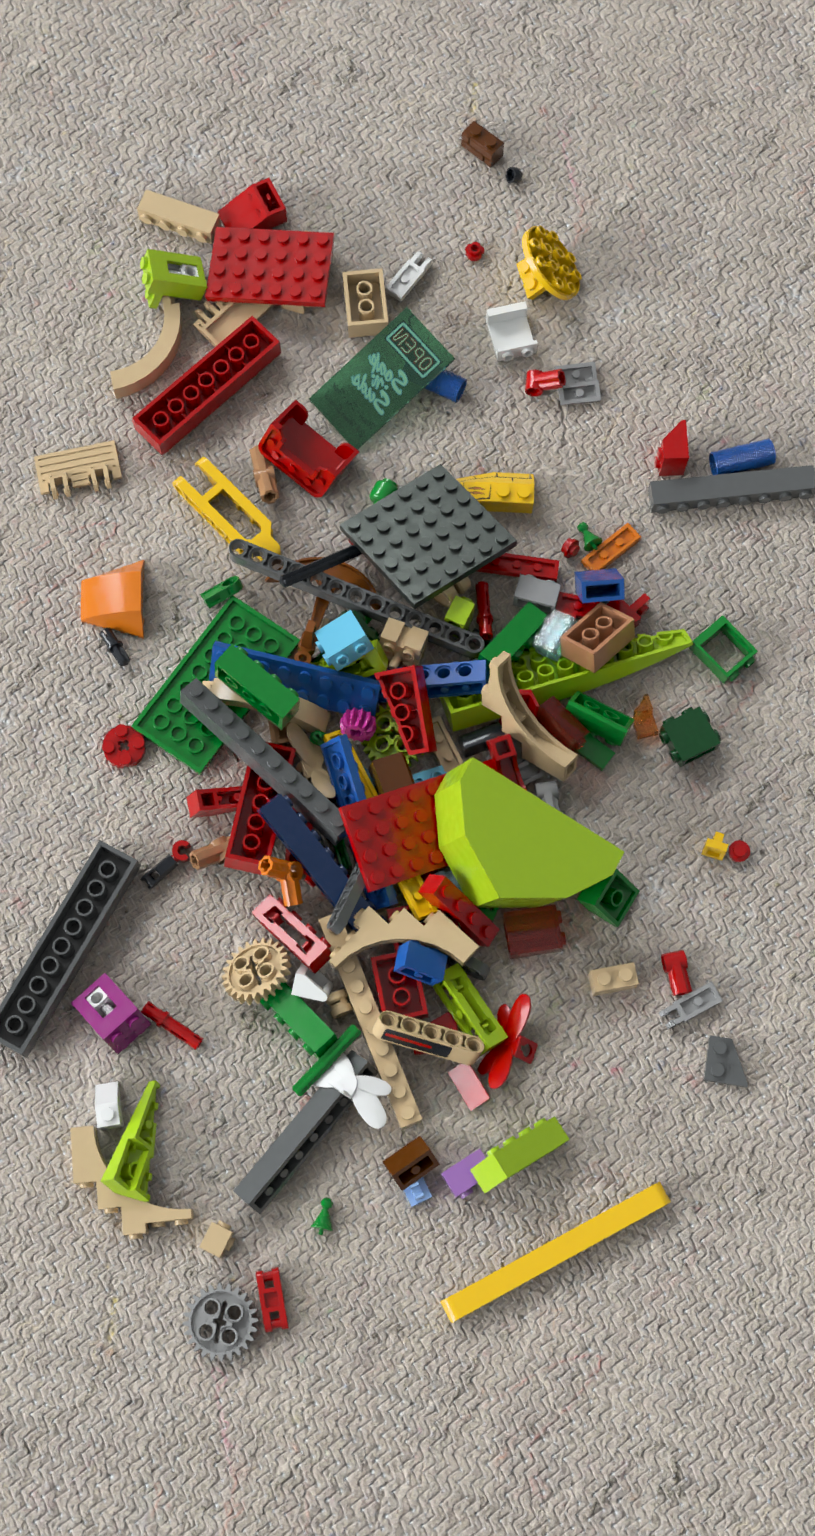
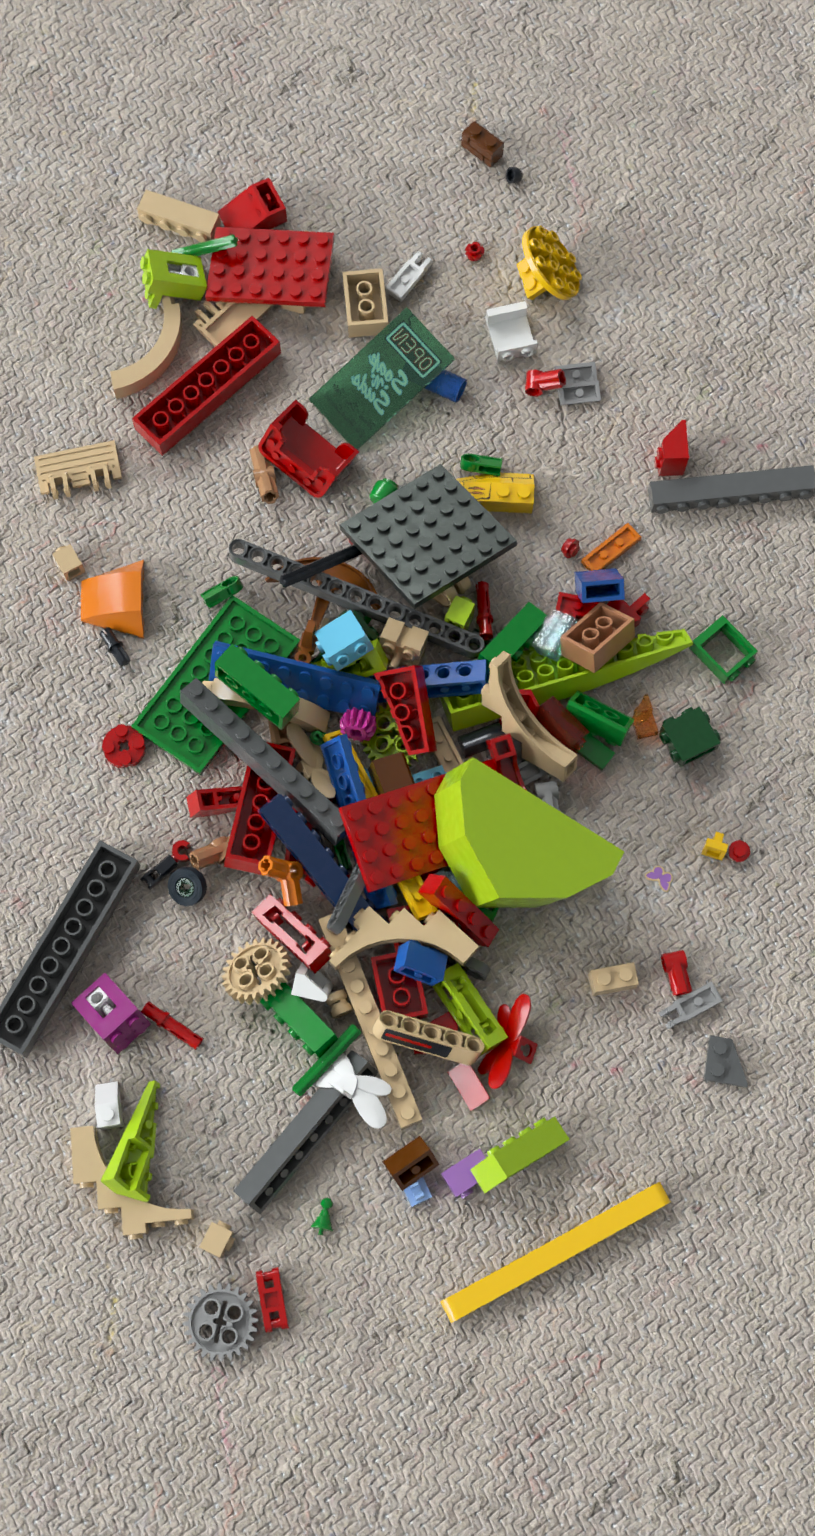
(68, 562): none -> tan brick
(189, 876): none -> black bush
(208, 246): none -> green axle
(215, 519): yellow piece -> none
(481, 464): none -> green piece
(515, 564): red plate -> none
(533, 931): clear red brick -> none
(538, 592): light grey brick -> none
(590, 540): green piece -> none
(610, 898): green slope -> none
(663, 878): none -> medium lavender sticker
(745, 456): blue piece -> none

